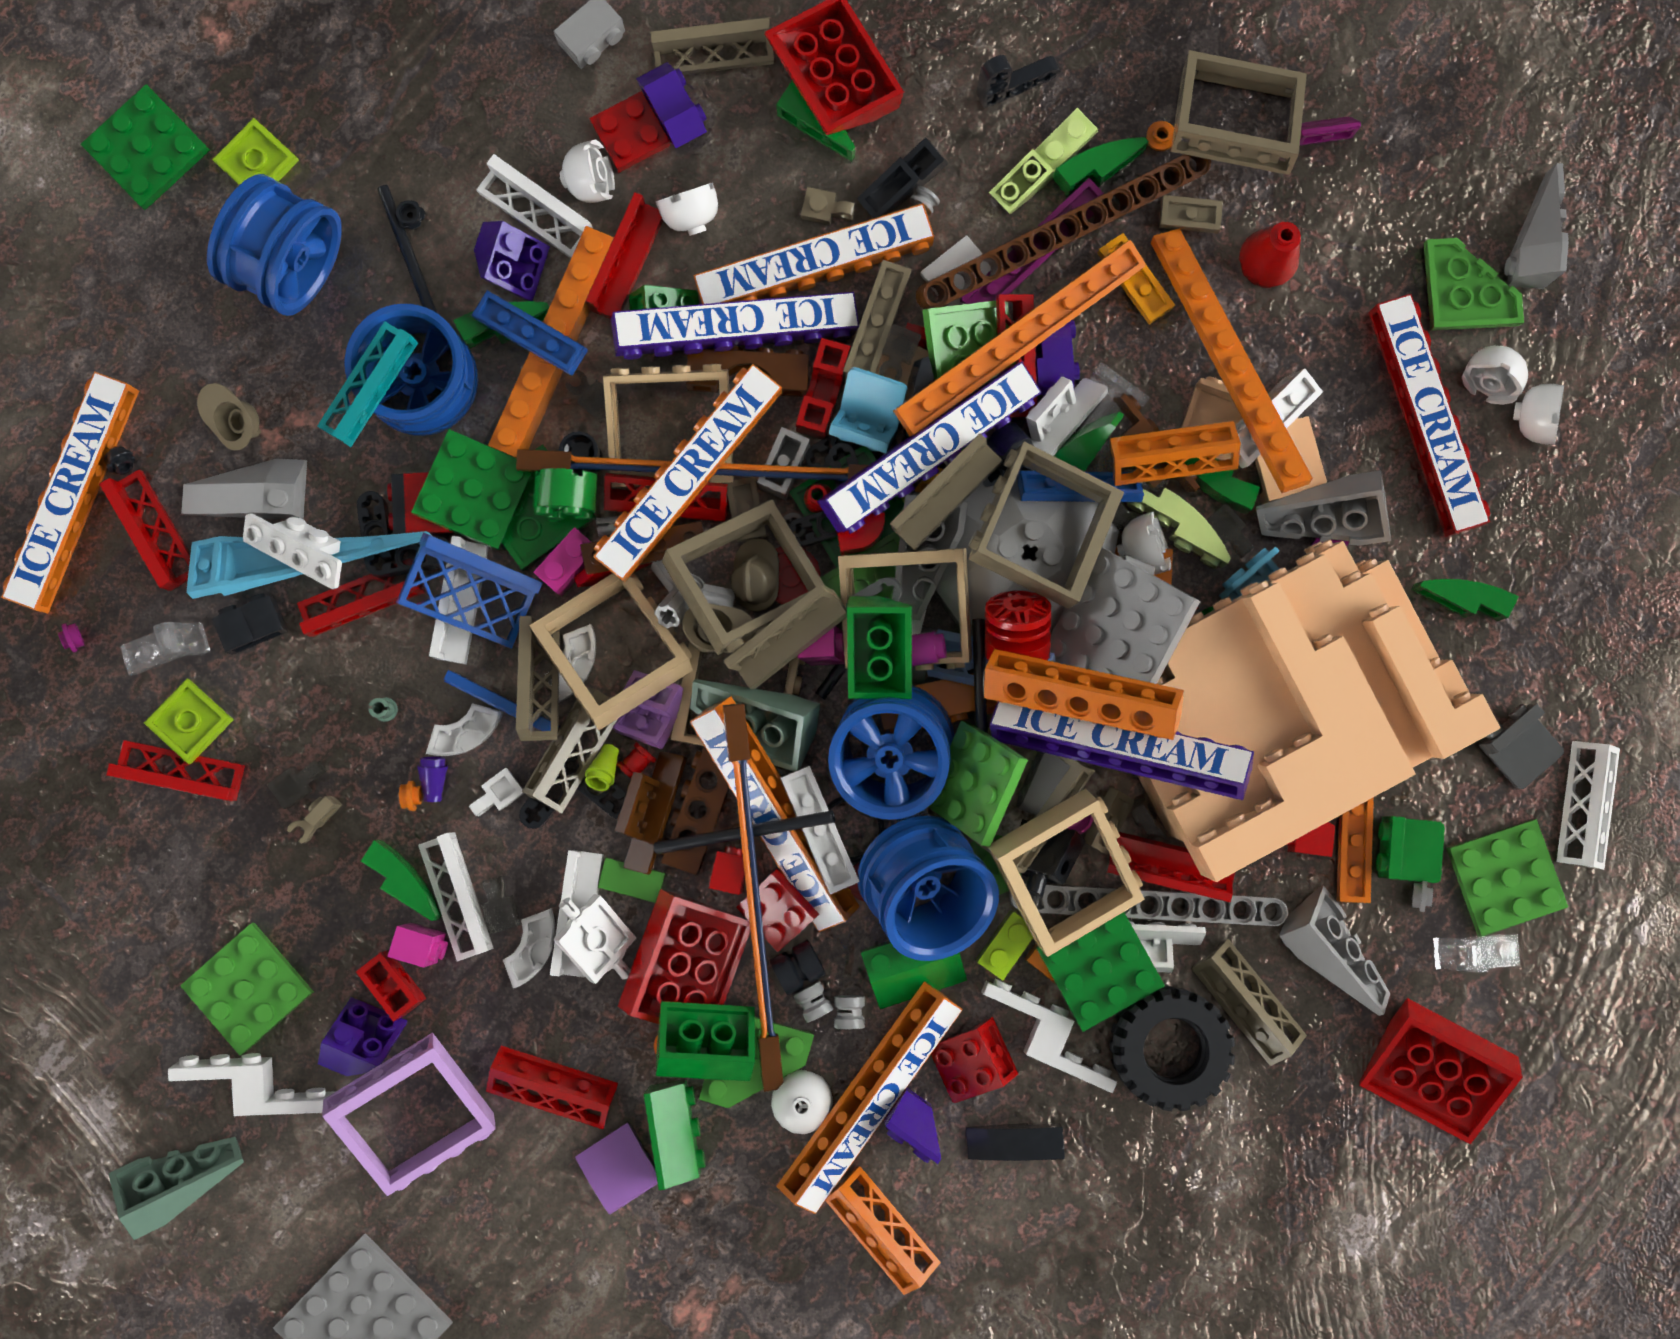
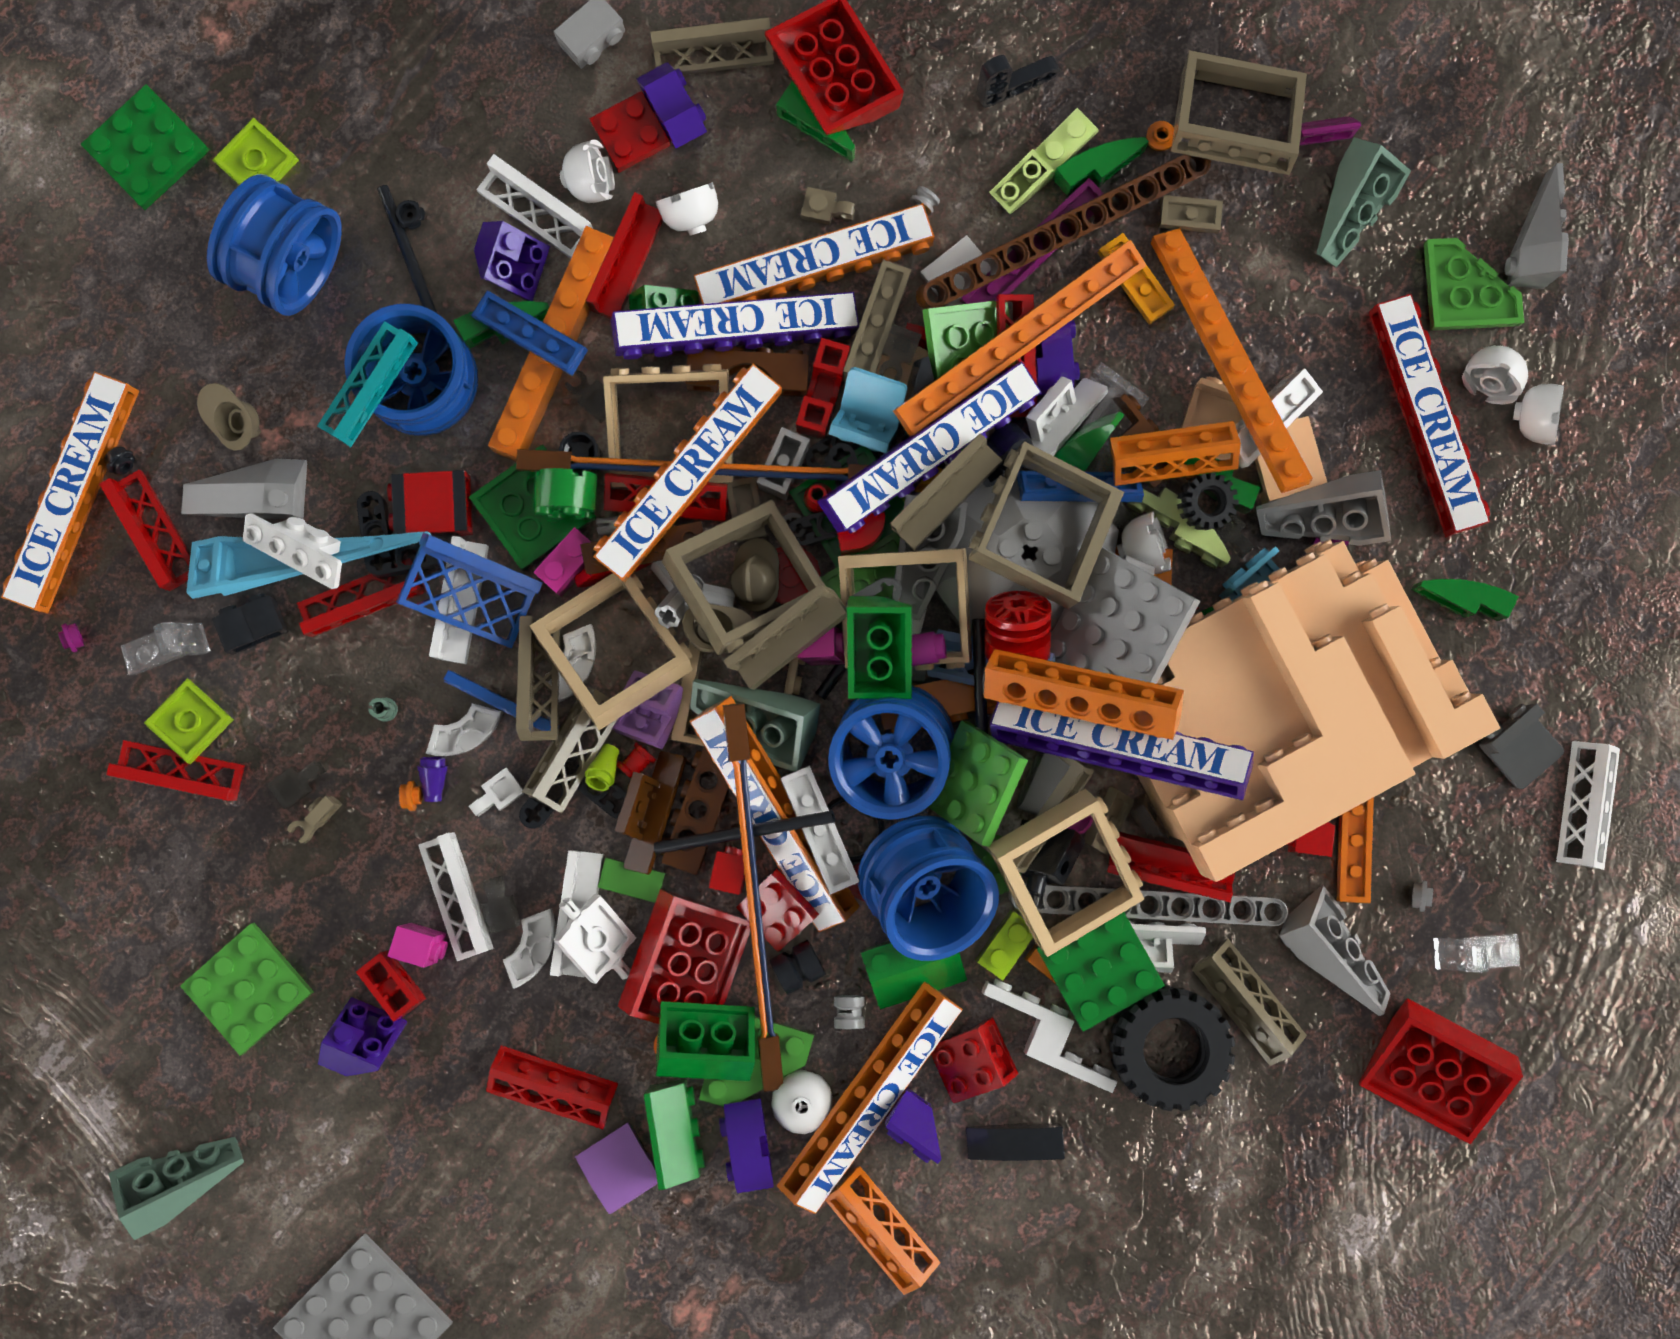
(250, 1084): white bracket -> none
(386, 1076): lavender window -> none
(401, 879): green slope -> none
(472, 490): green plate -> none
(747, 1145): none -> dark purple brick
(816, 1008): light grey wheel -> none
(903, 179): black slope -> none
(1224, 495): none -> black tyre
(1271, 255): red cone -> none
(1363, 185): none -> sand green wedge
(1410, 849): green bracket -> none
(1507, 877): bright green plate -> none

